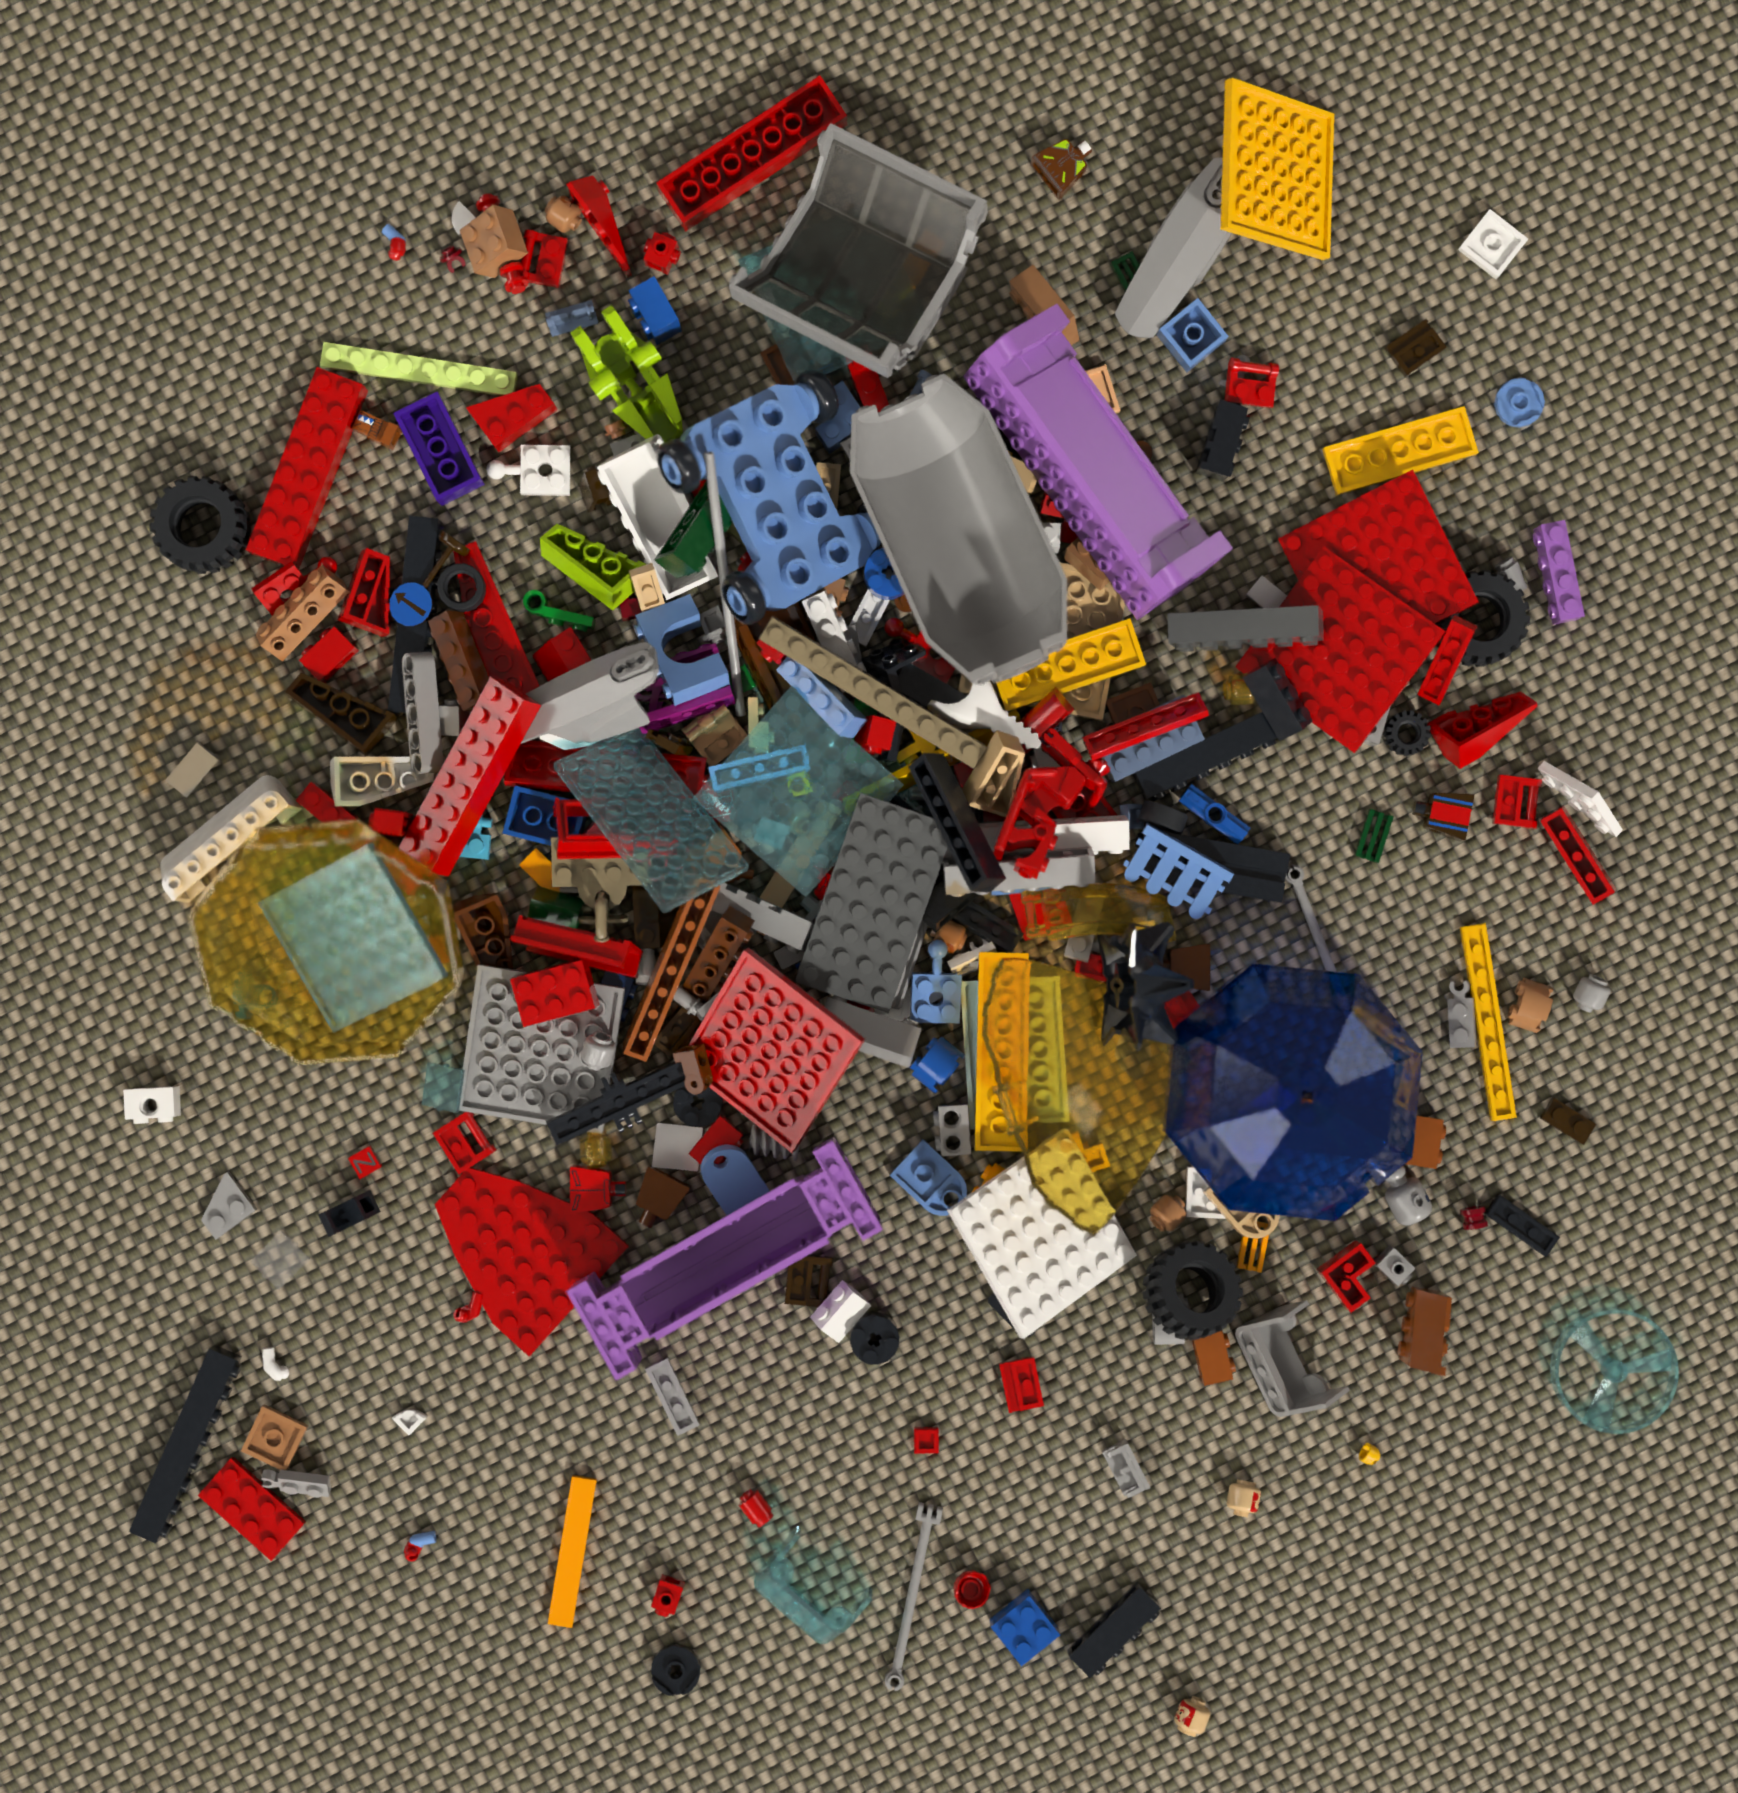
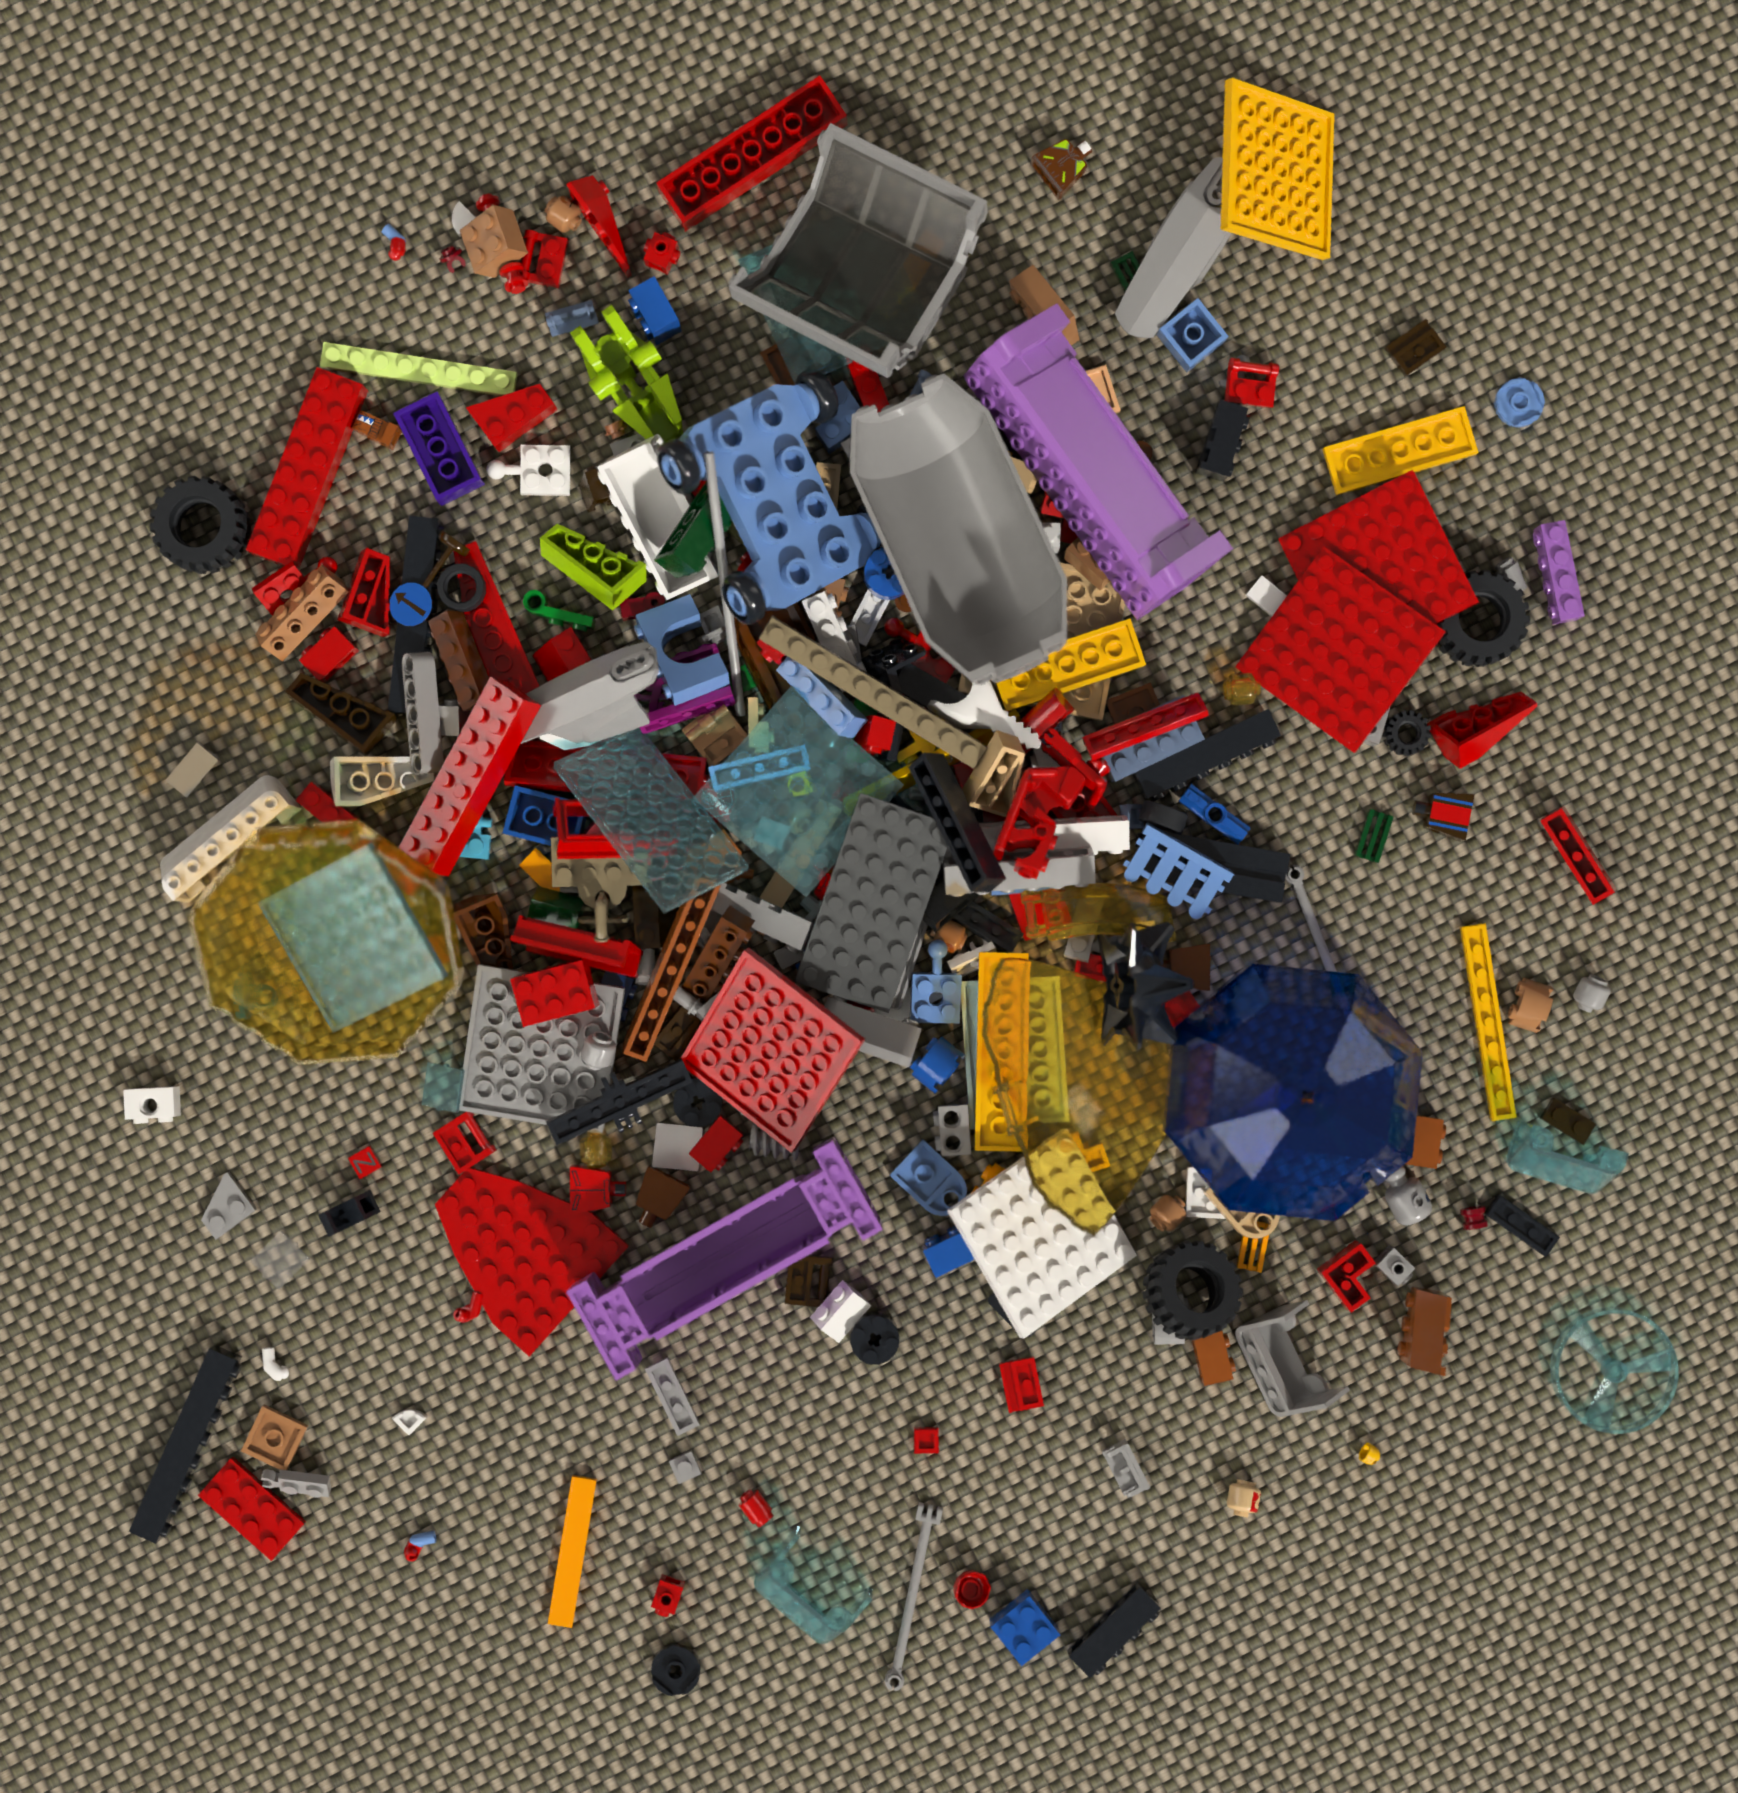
(390, 822): red brick -> none
(646, 587): tan plate -> none
(674, 743): dark brown plate -> none
(685, 1466): none -> light grey plate
(695, 1067): reddish brown leg -> none
(734, 1180): medium blue tile -> none
(946, 1251): none -> blue brick
(1192, 1716): tan head -> none
(1245, 627): dark grey brick -> none
(1278, 699): black brick -> none
(1447, 660): red plate -> none
(1461, 1018): light grey plate -> none
(1493, 244): white plate -> none
(1509, 801): red plate -> none
(1532, 1155): none -> clear light blue windscreen
(1581, 798): white plate -> none

